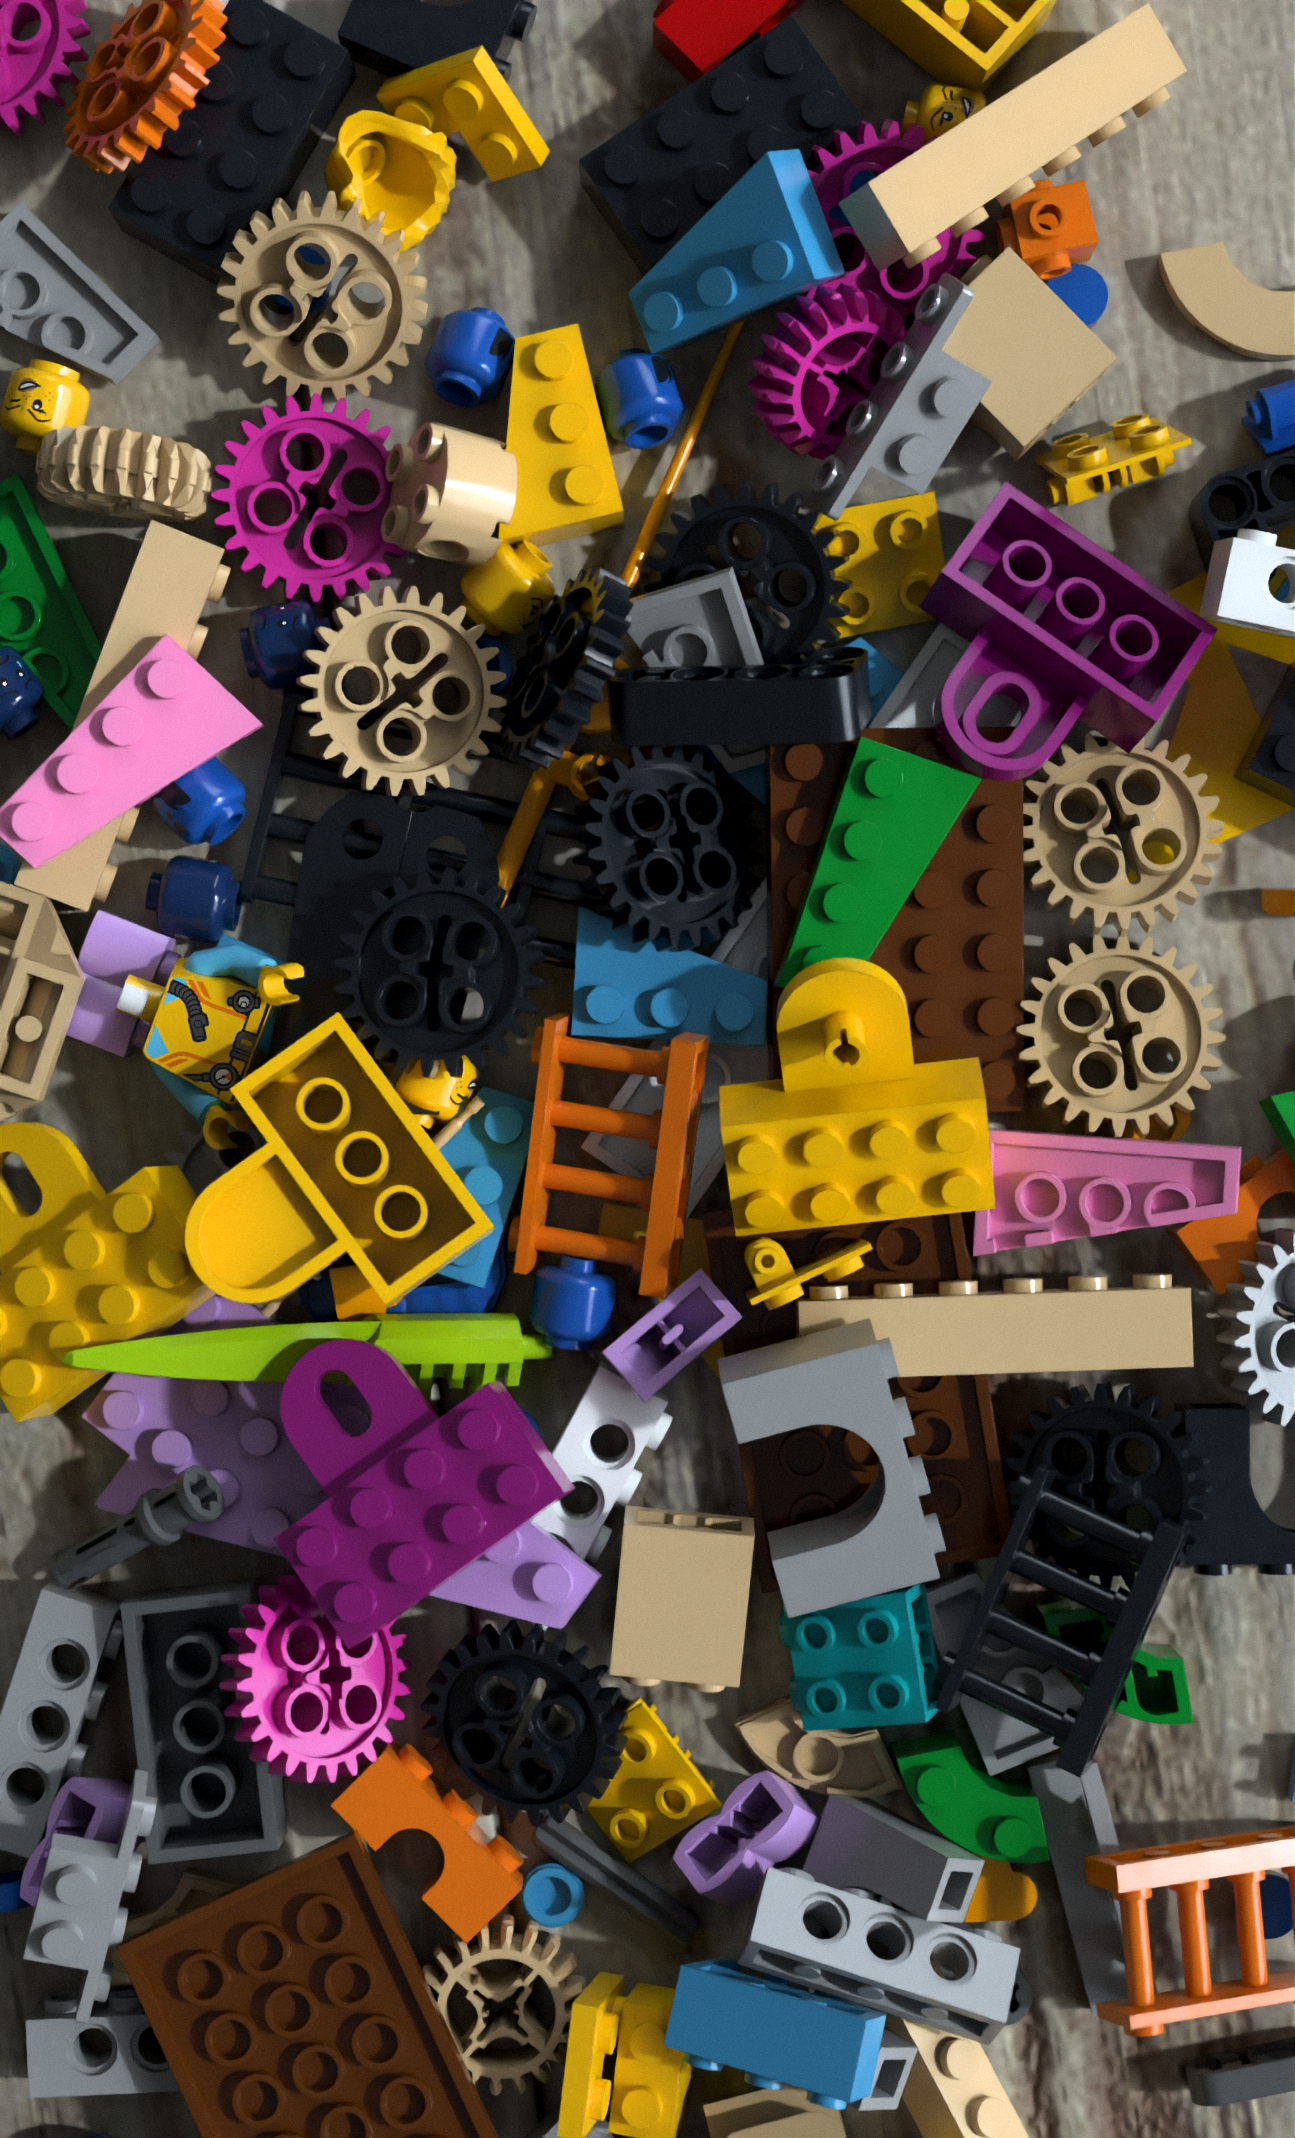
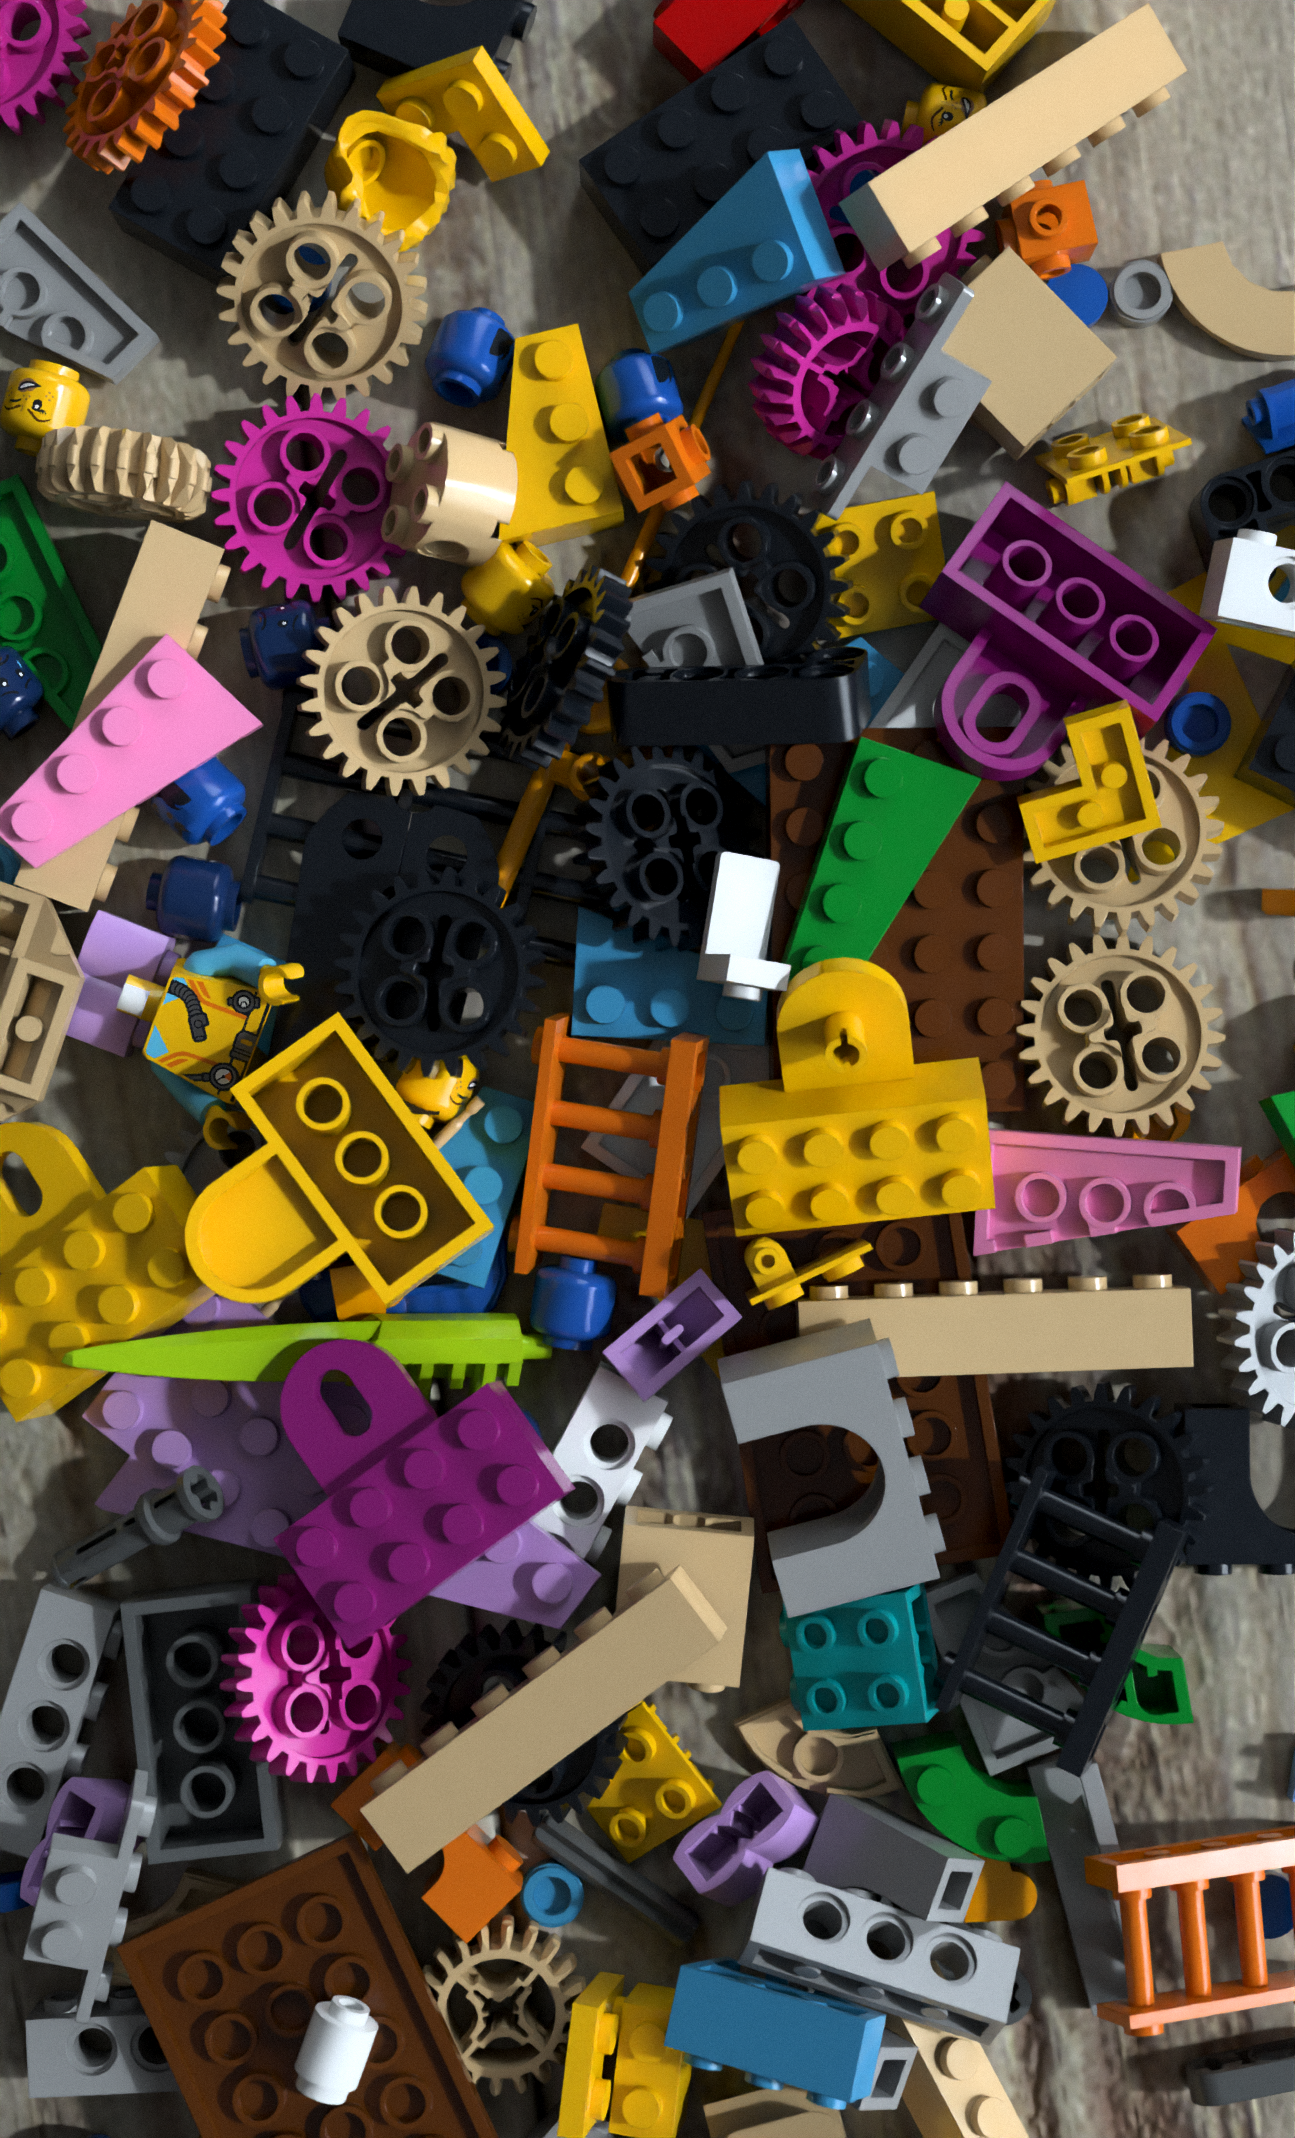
(335, 2049): none -> white brick
(542, 1718): none -> tan brick
(644, 476): none -> orange brick
(740, 928): none -> white bracket
(1109, 797): none -> yellow plate
(1139, 294): none -> light grey tile
(1197, 724): none -> blue tile

